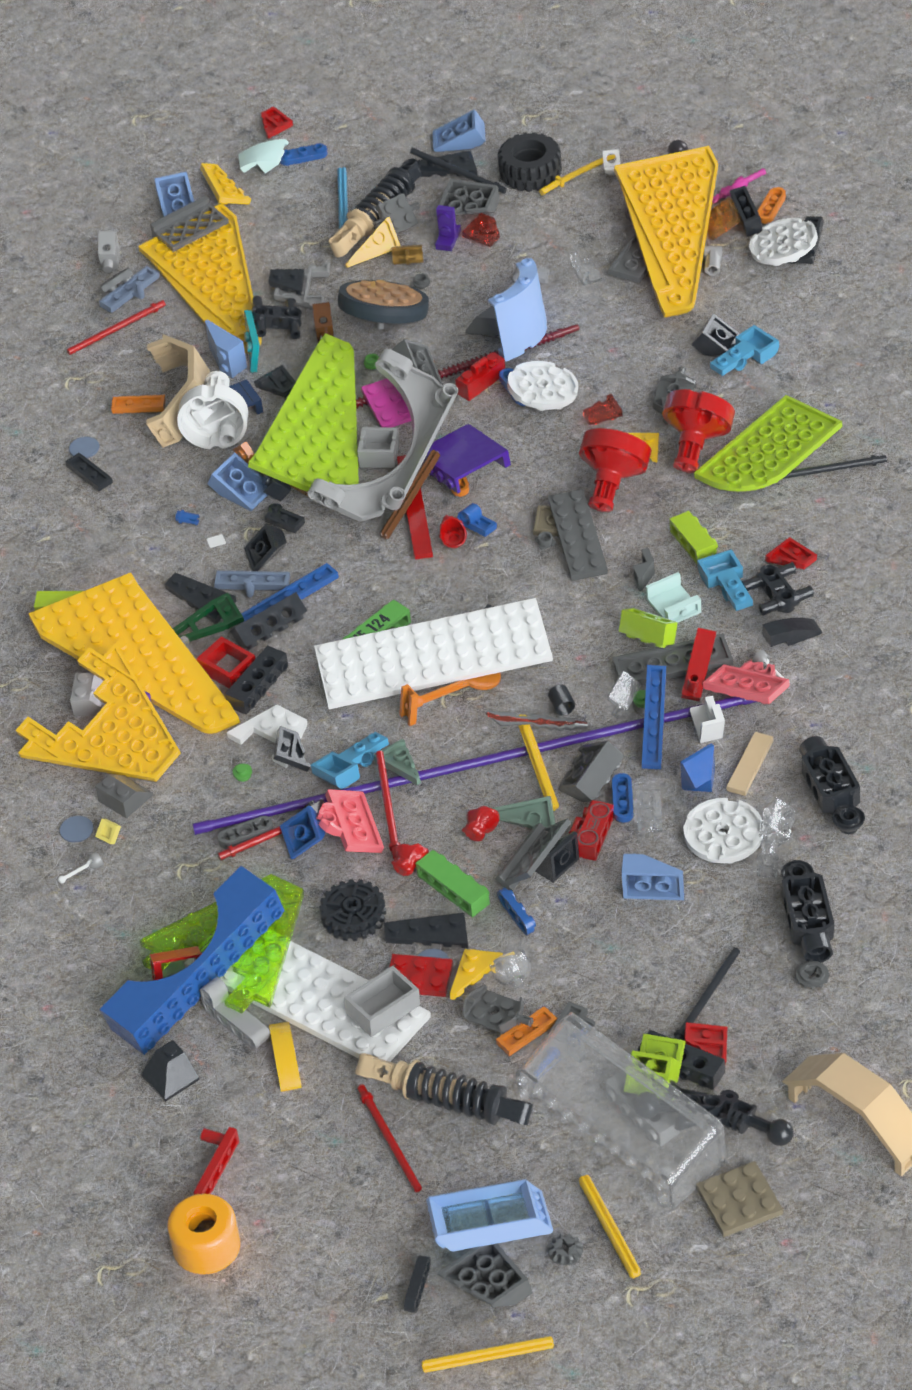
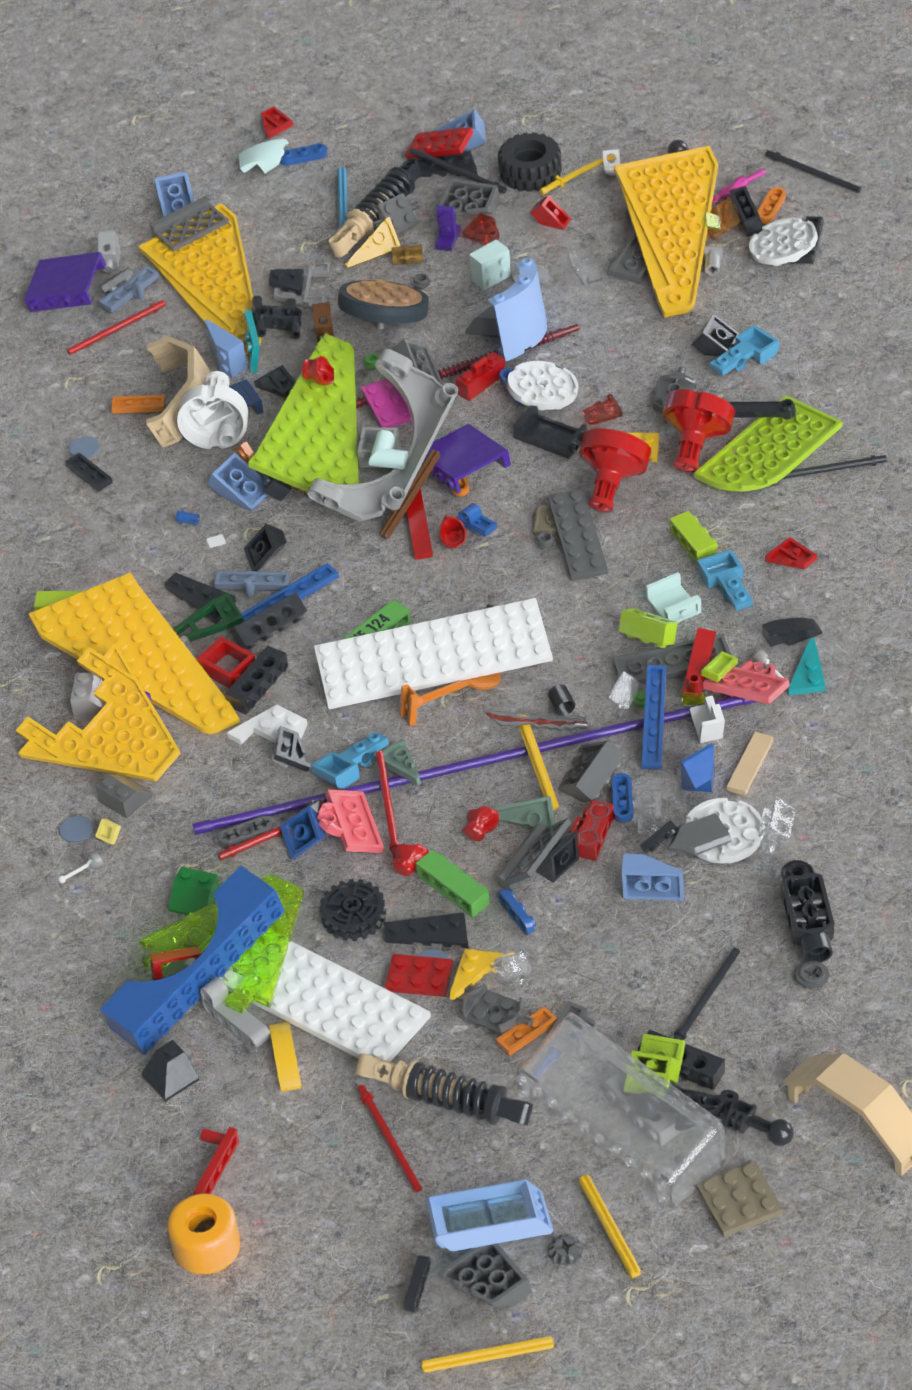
(63, 281): none -> dark purple panel
(192, 890): none -> green slope
(223, 187): yellow wing -> none
(242, 772): bright green plate -> none
(283, 518): black hinge -> none
(318, 370): none -> red hair
(382, 1001): light grey piece -> none
(383, 454): none -> light aqua brick
(441, 142): none -> red plate
(490, 264): none -> light aqua brick
(548, 433): none -> black panel
(550, 214): none -> red slope
(644, 572): dark grey slope -> none
(663, 833): none -> black wing
(692, 699): none -> clear neon green piece
(700, 835): none -> dark grey tile
(707, 1038): red wing -> none
(712, 221): none -> clear neon green piece
(719, 666): none -> lime tile
(776, 156): none -> black bar
(776, 587): black piece -> none
(784, 409): none -> black piece
(809, 673): none -> teal wing
(832, 783): black brick -> none

